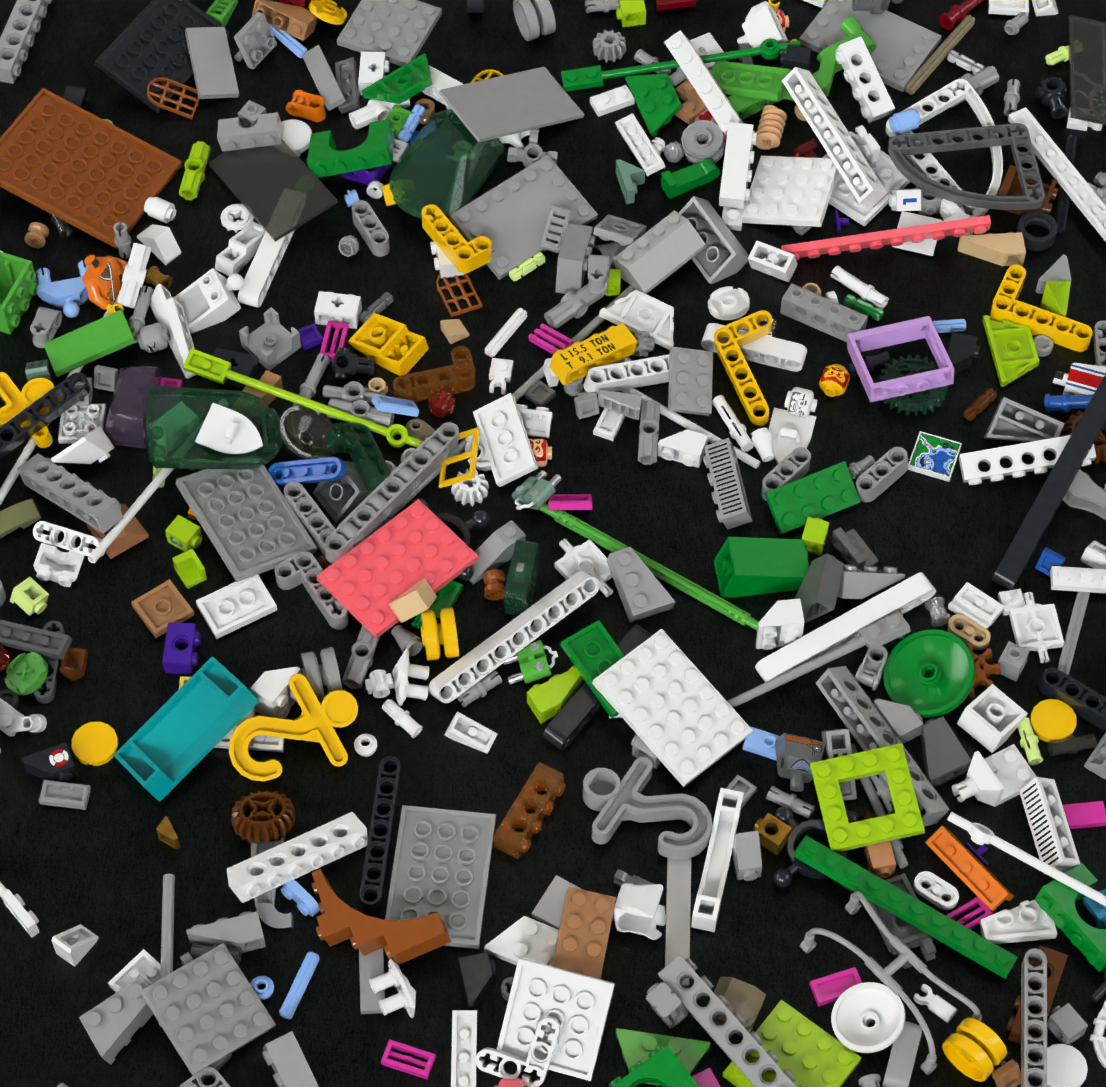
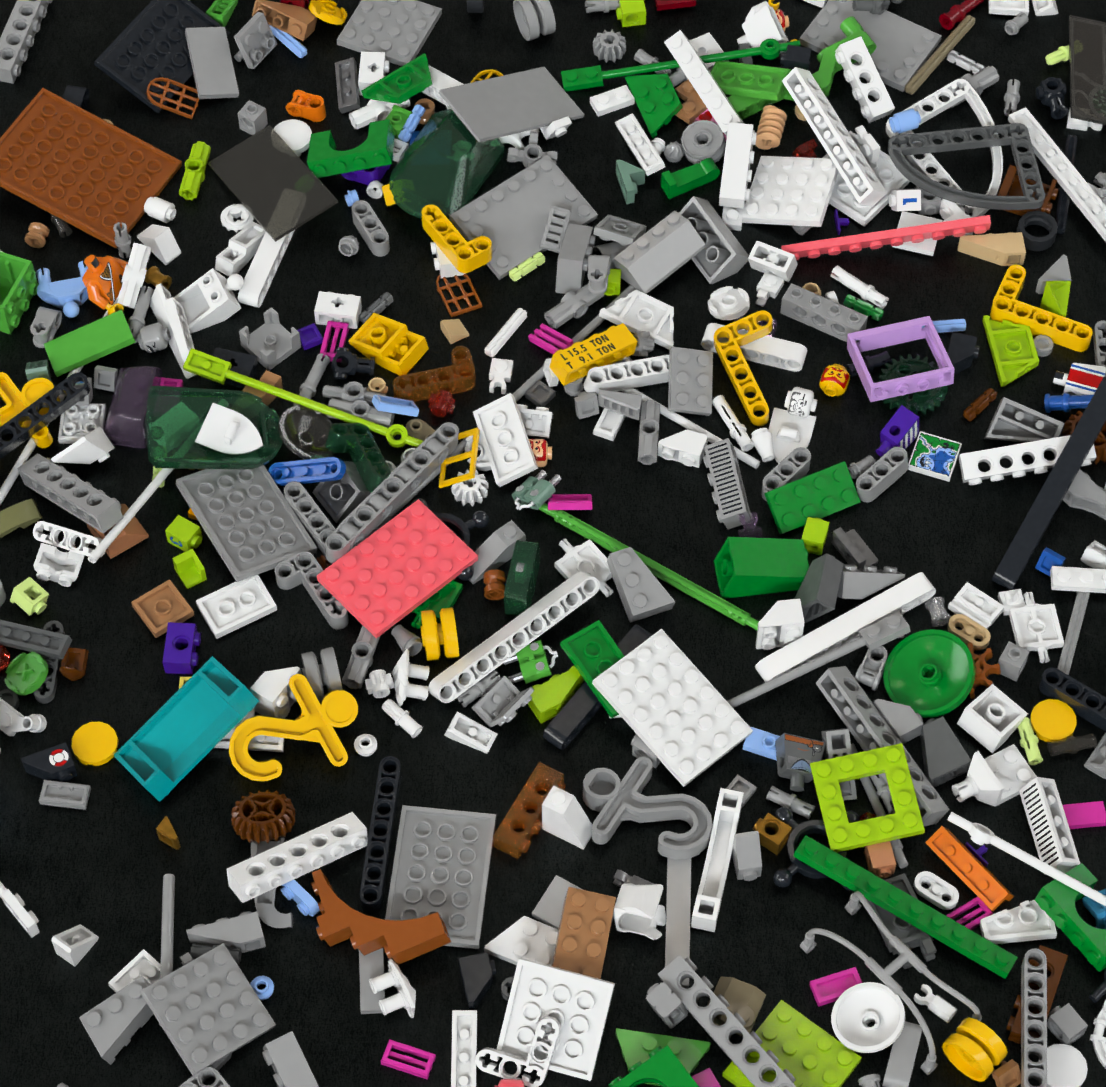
(264, 133): light grey arch -> none
(299, 985): light blue axle -> none
(323, 77): light grey tile -> none
(413, 601): tan slope -> none
(501, 702): none -> light grey bracket
(556, 128): none -> white bracket
(566, 818): none -> white slope
(749, 527): none -> plate
(768, 287): none -> white plate
(899, 431): none -> dark purple torso

